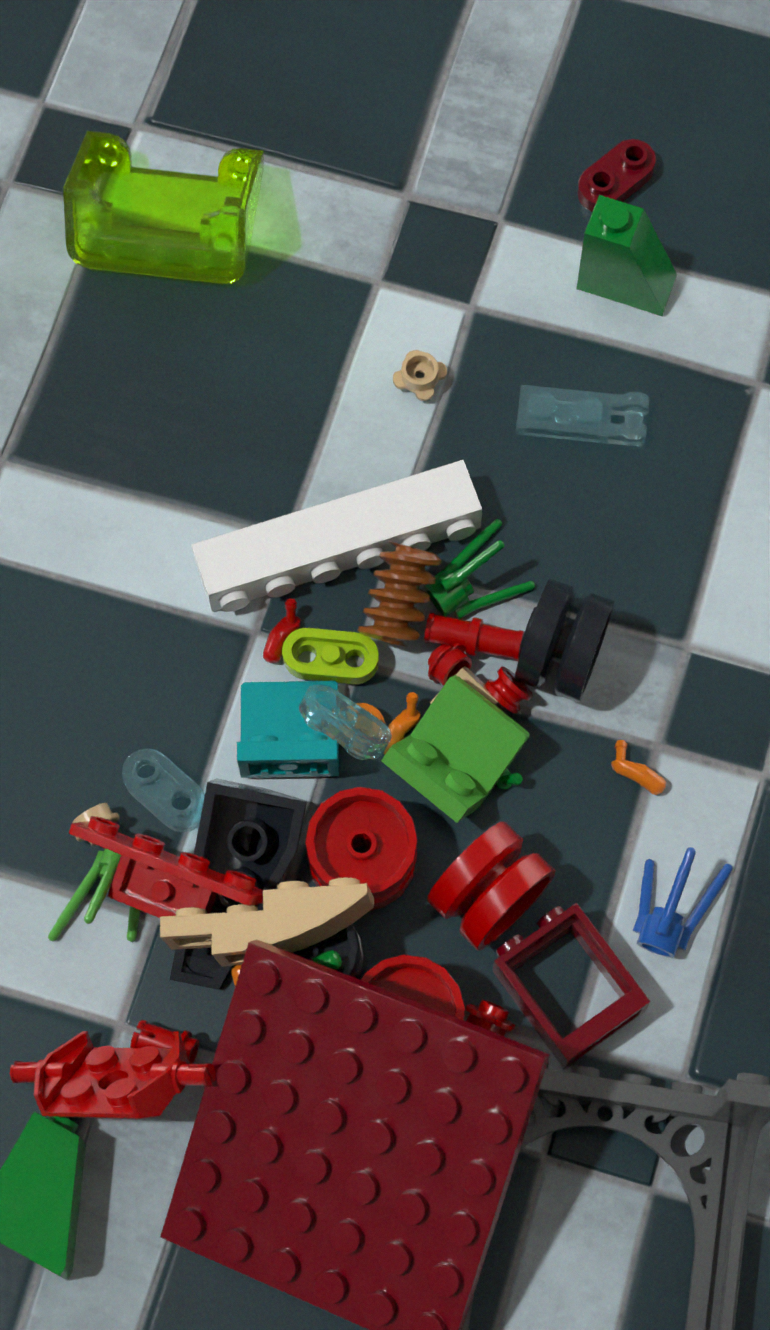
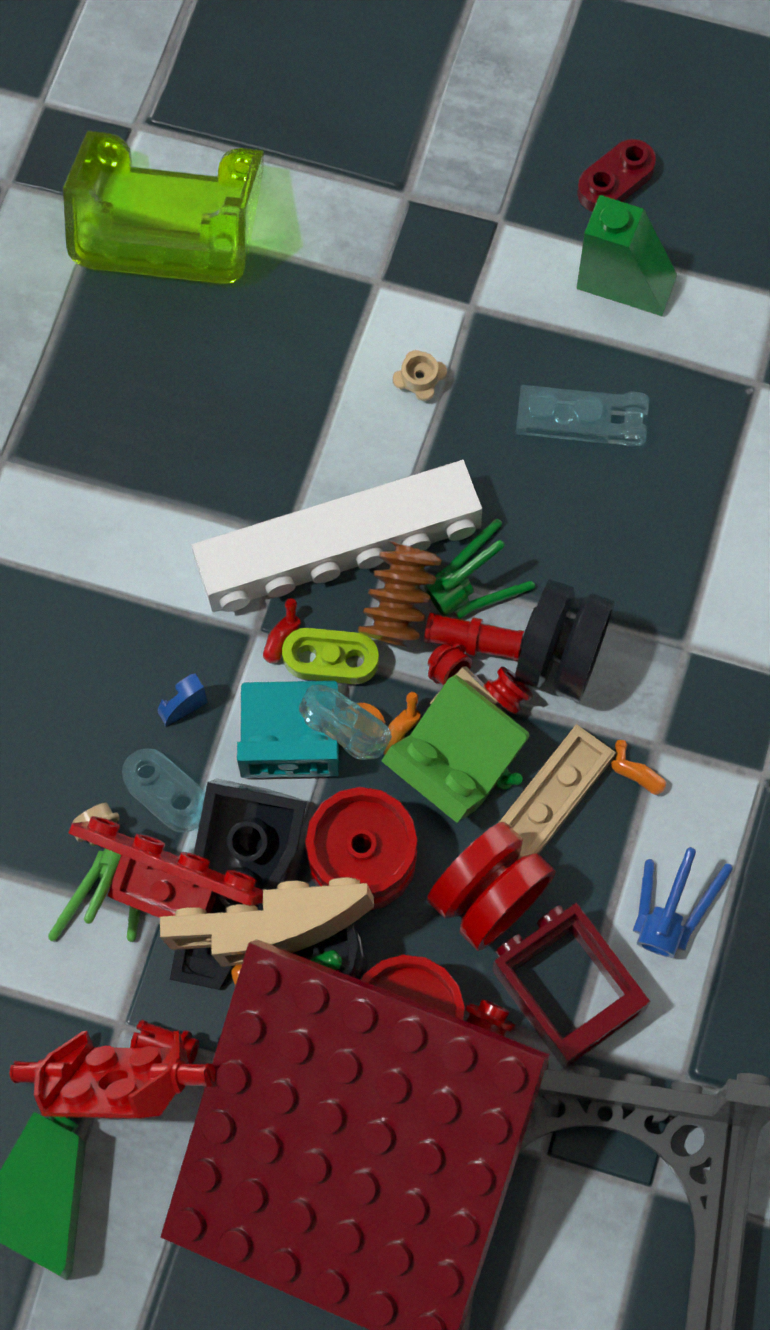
(189, 698): none -> blue tile
(557, 789): none -> tan tile

